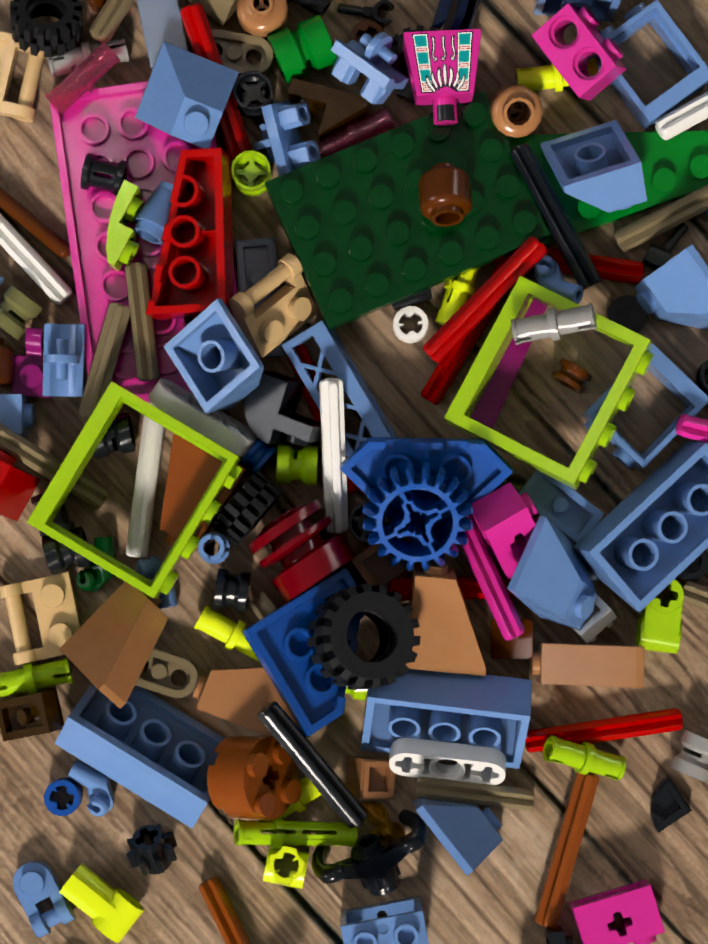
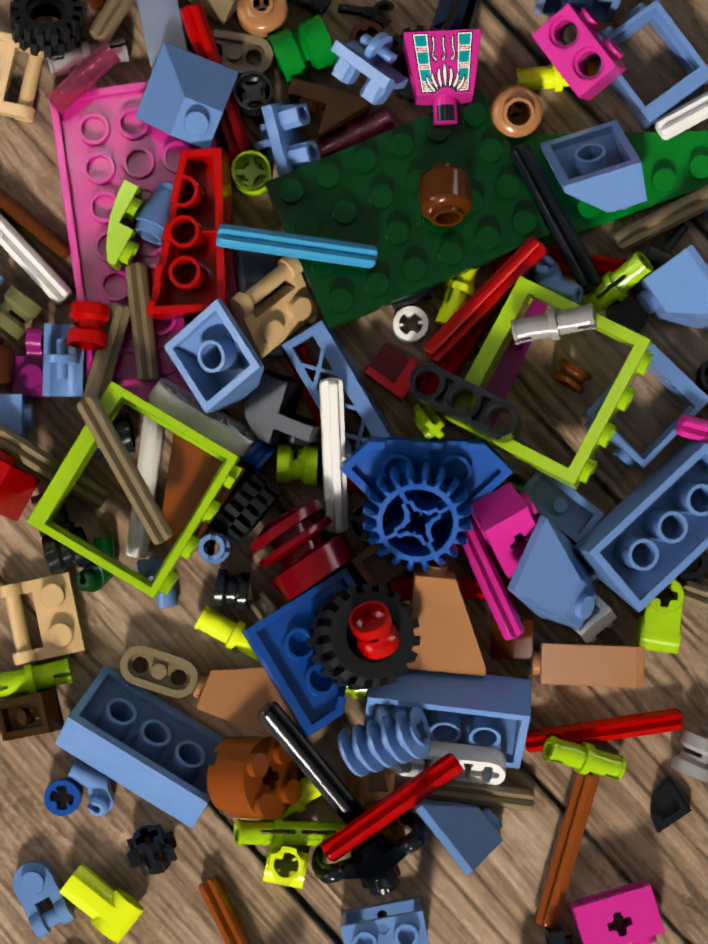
(88, 322): none -> red wheel
(90, 178): black bush -> none
(117, 642): medium nougat slope -> none
(124, 469): none -> dark tan axle
(296, 246): none -> dark azure axle
(374, 630): none -> red wheel
(387, 743): none -> medium blue piece
(391, 371): none -> dark red panel
(391, 807): none -> red axle
(428, 422): none -> lime axle
(453, 387): none -> black beam
(618, 283): none -> lime pin

